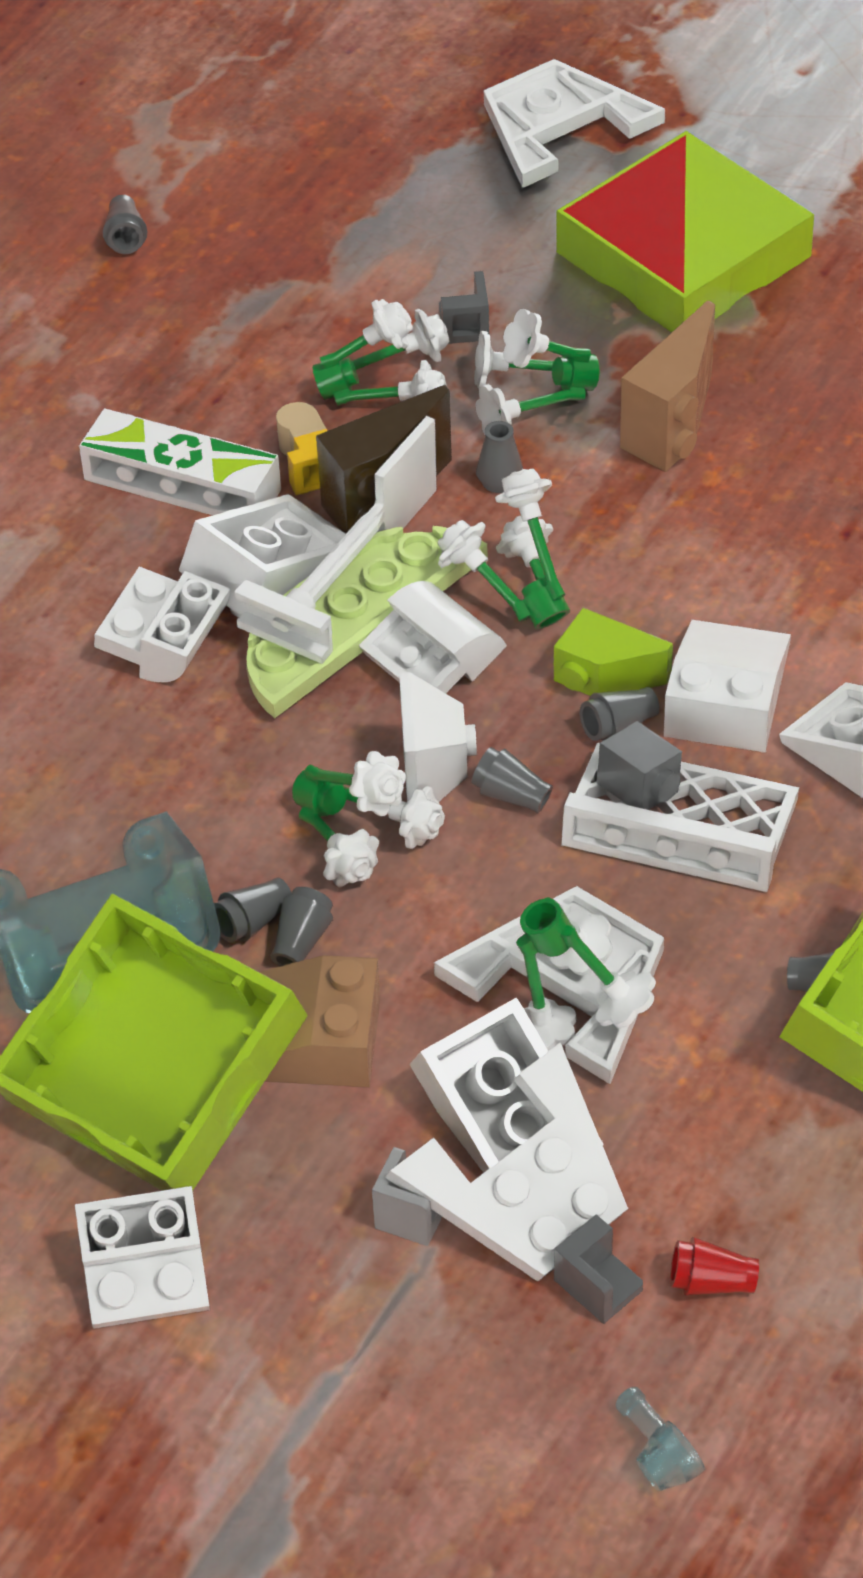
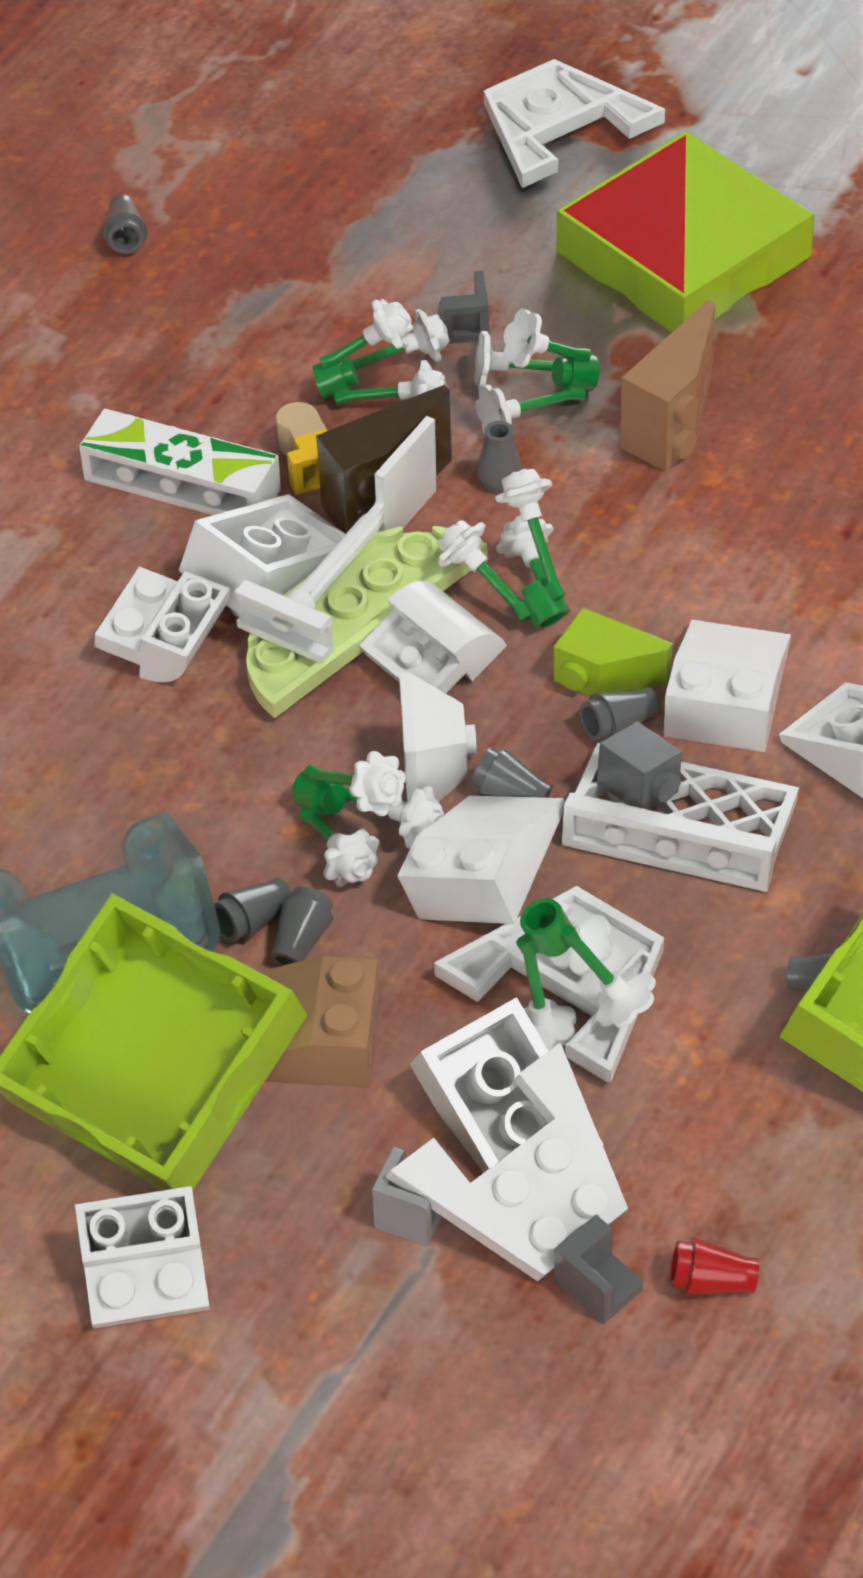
(480, 858): none -> white slope
(668, 1455): clear light blue bar -> none

